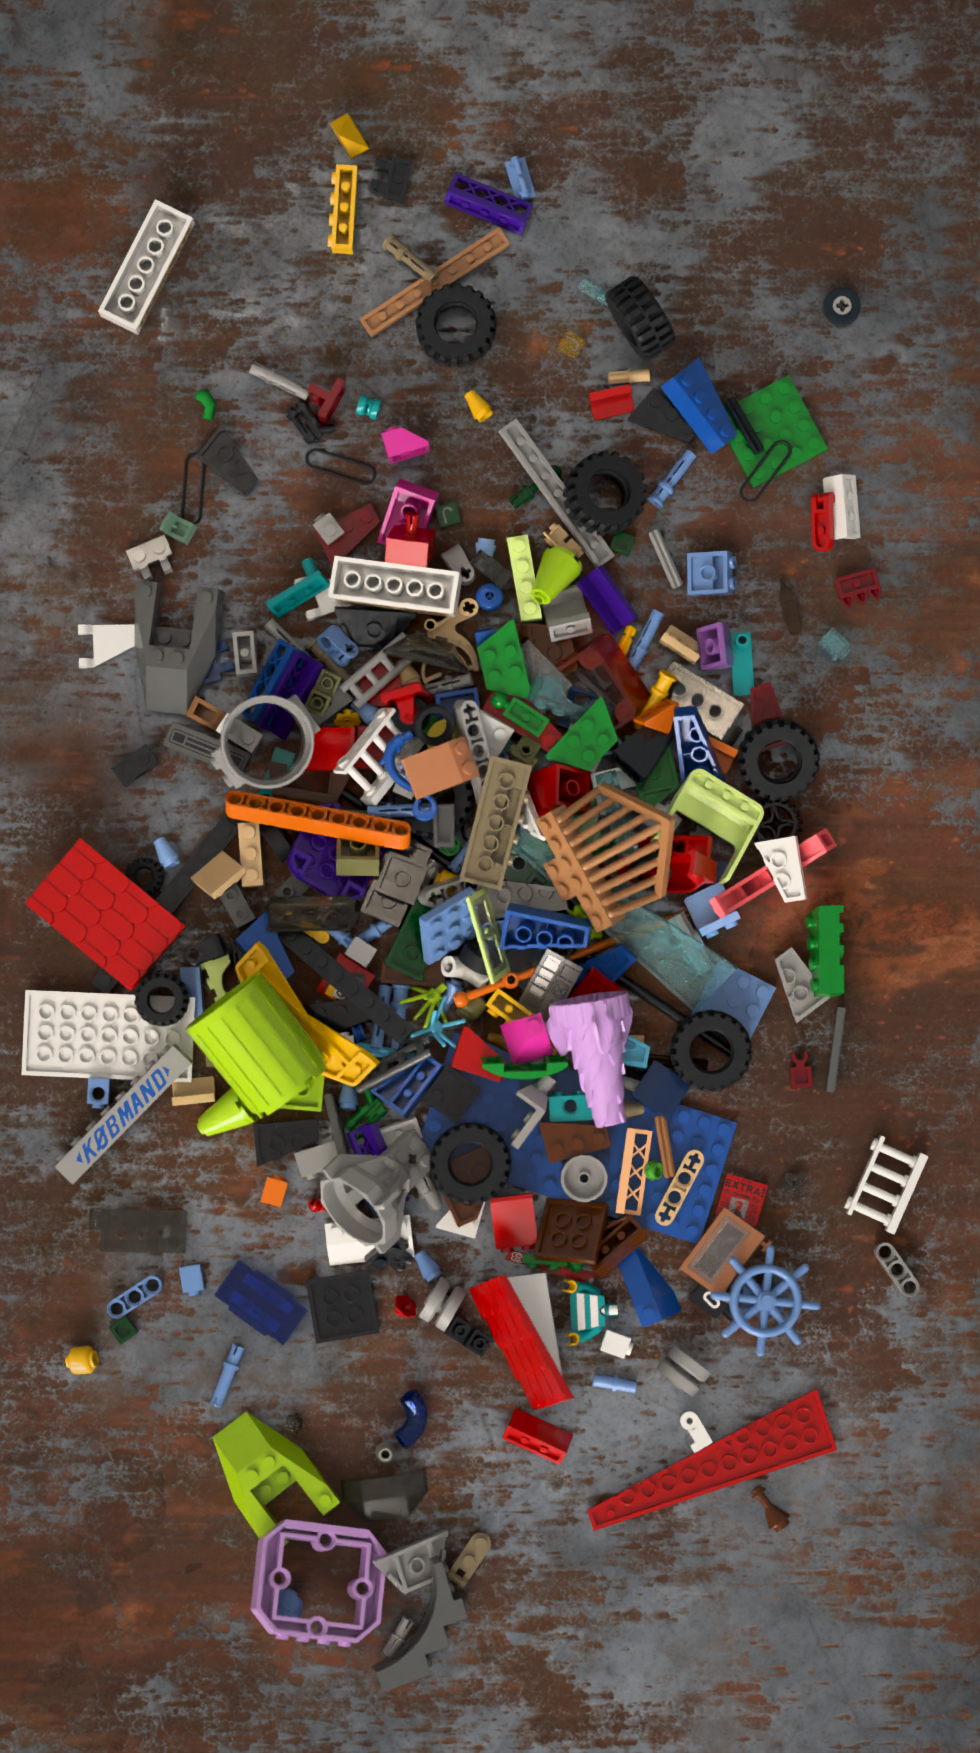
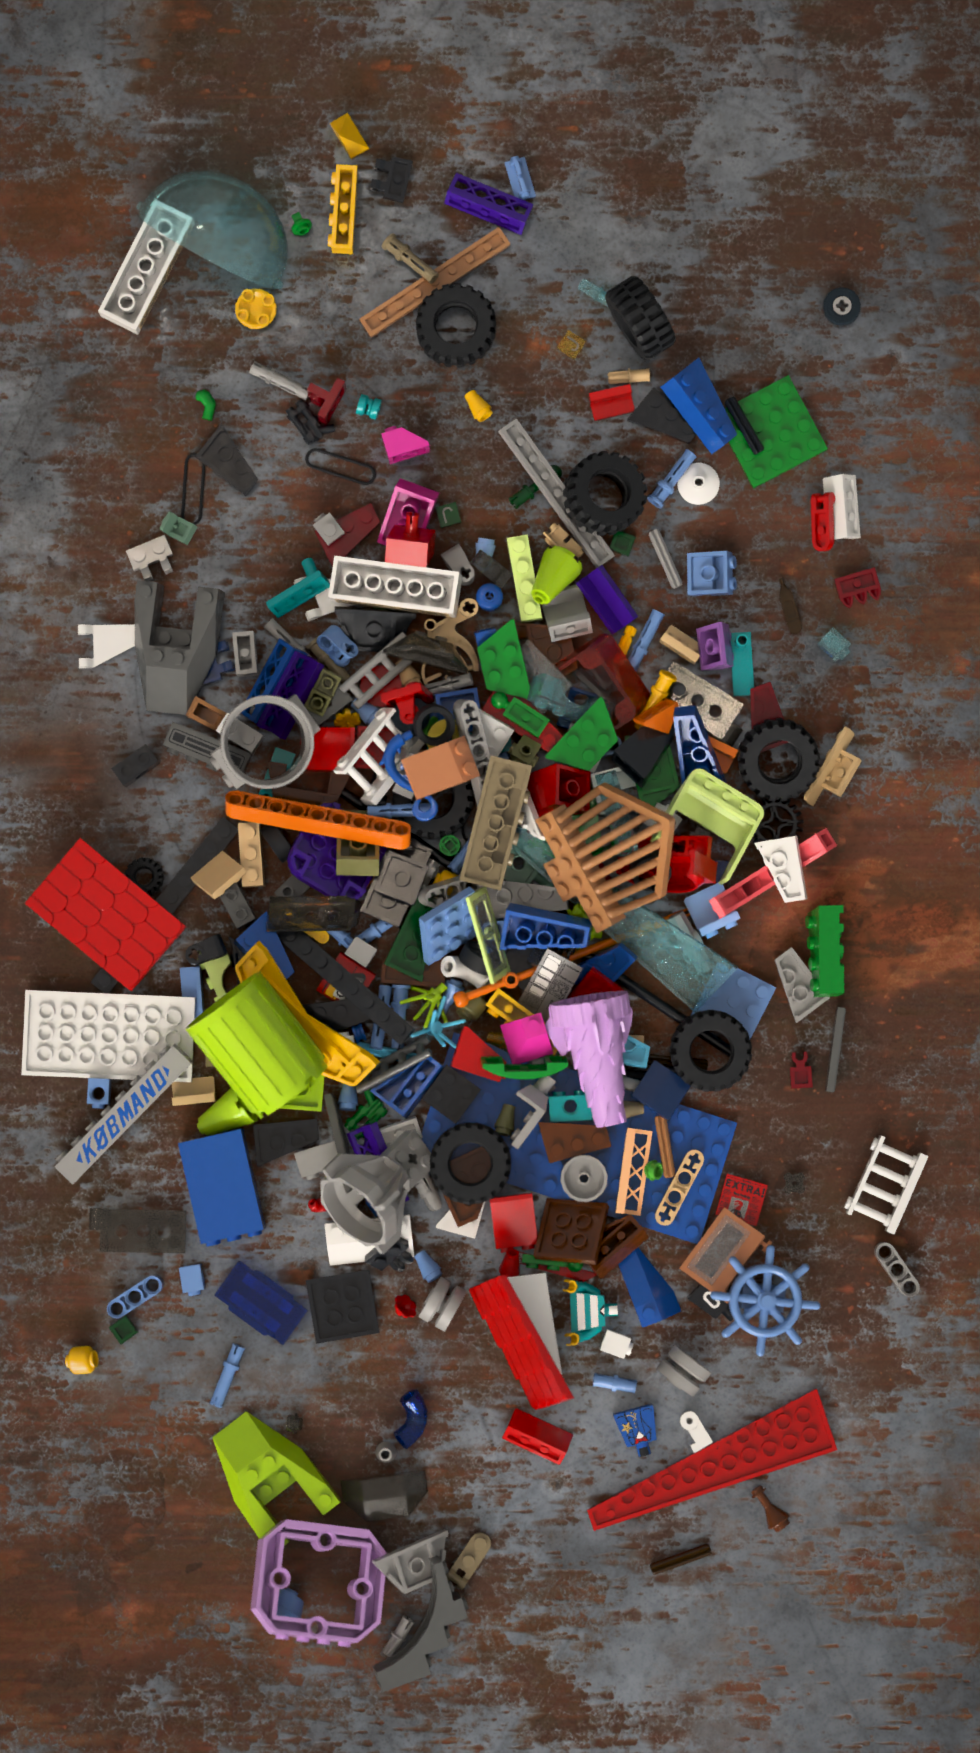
(143, 994): black tyre -> none
(166, 854): light blue cone -> none
(221, 223): none -> clear light blue windscreen
(222, 1187): none -> blue container
(255, 308): none -> yellow dish
(274, 1190): orange brick -> none
(300, 226): none -> green plate
(444, 826): dark grey tile -> none
(468, 1335): black slope -> none
(505, 1122): none -> olive cone
(510, 1263): none -> red cone
(637, 1427): none -> blue torso
(680, 1559): none -> dark brown axle
(699, 494): none -> white dish
(772, 477): black piece -> none
(836, 769): none -> tan bracket

